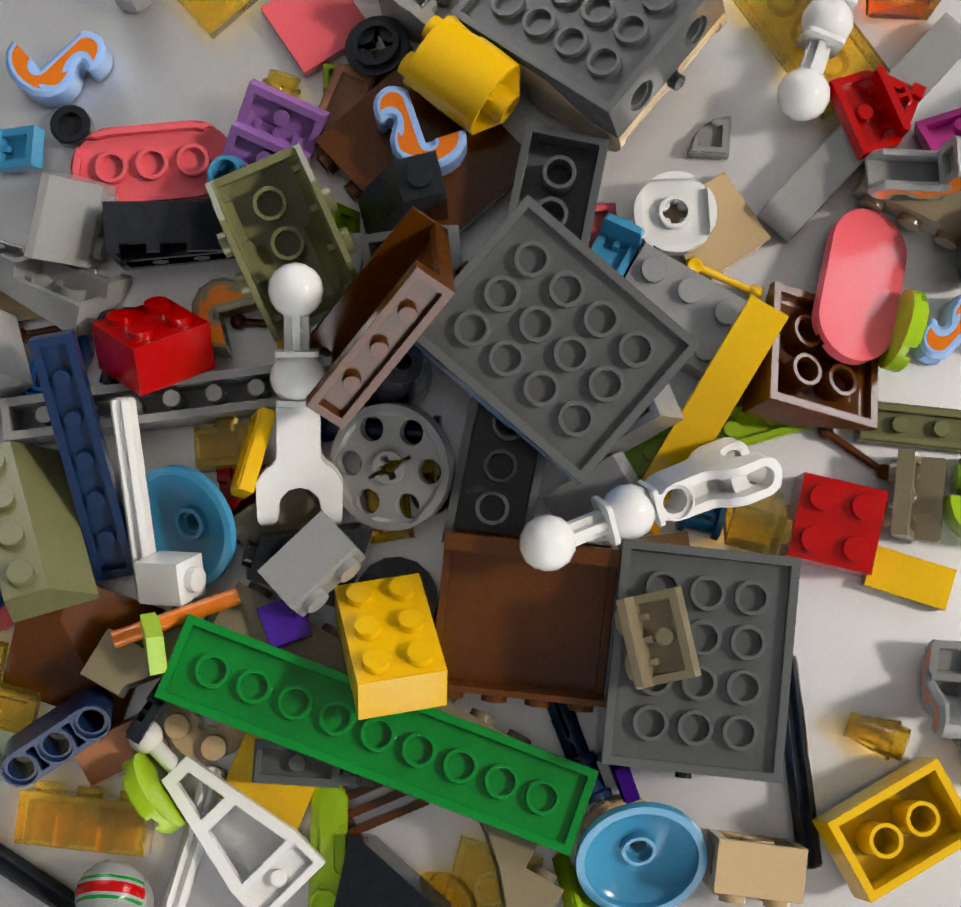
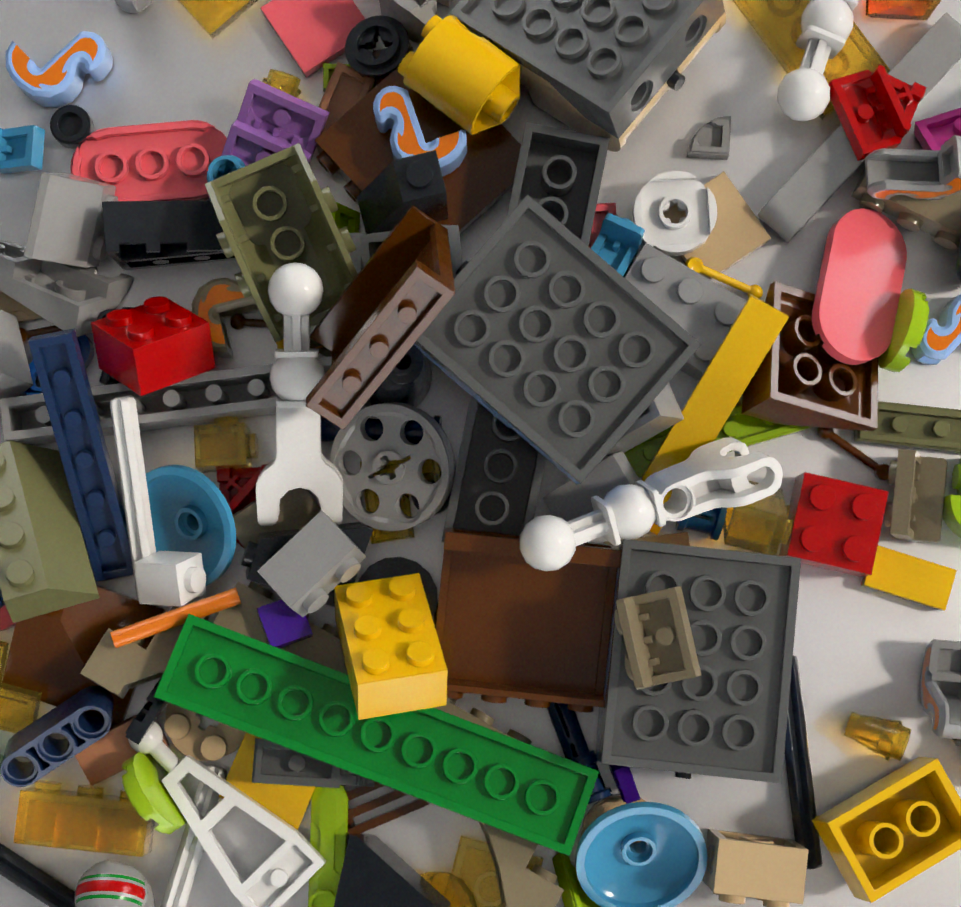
(153, 643): lime tile -> none
(252, 453): yellow tile -> none

